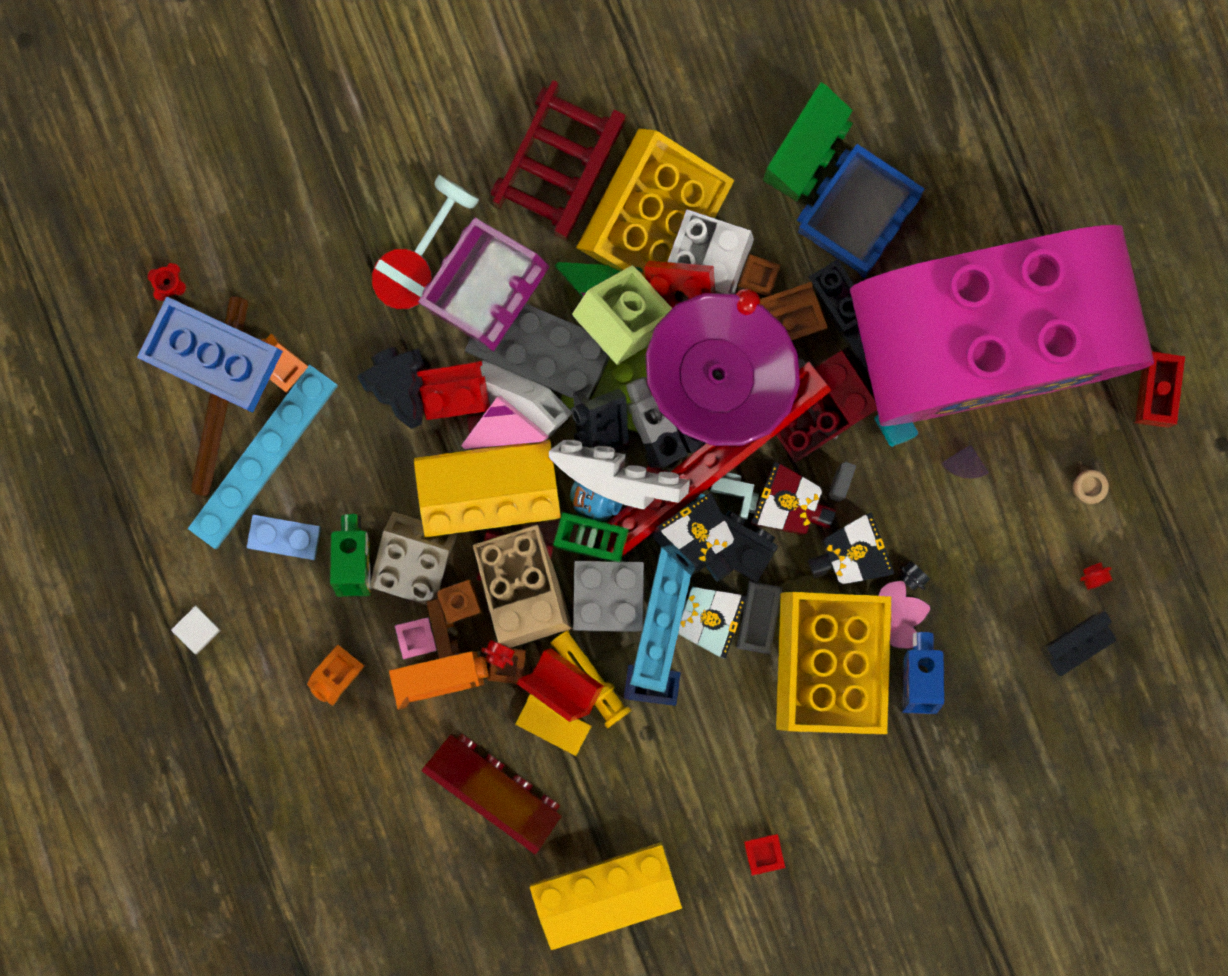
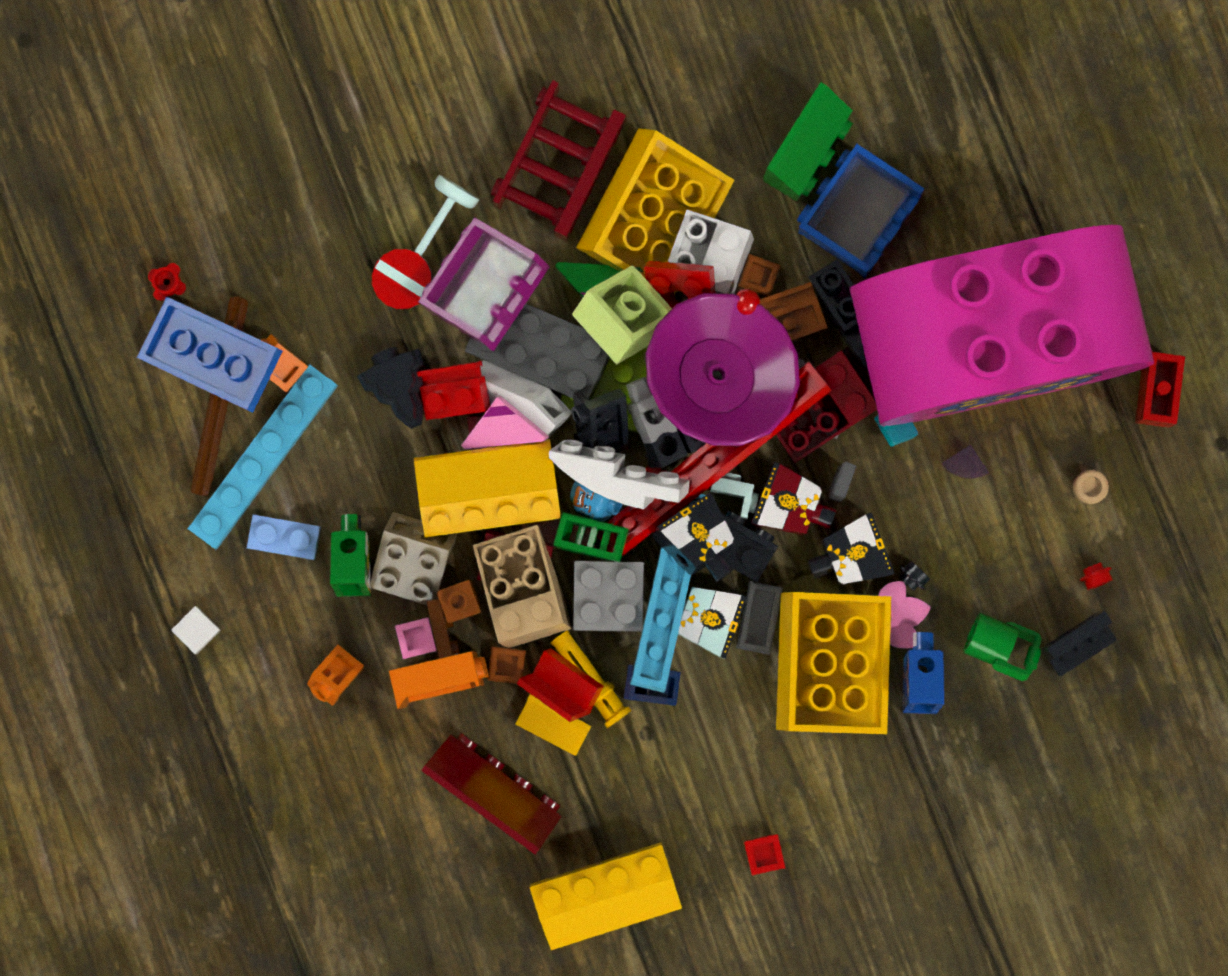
(498, 654): red plate -> none
(994, 641): none -> green piece

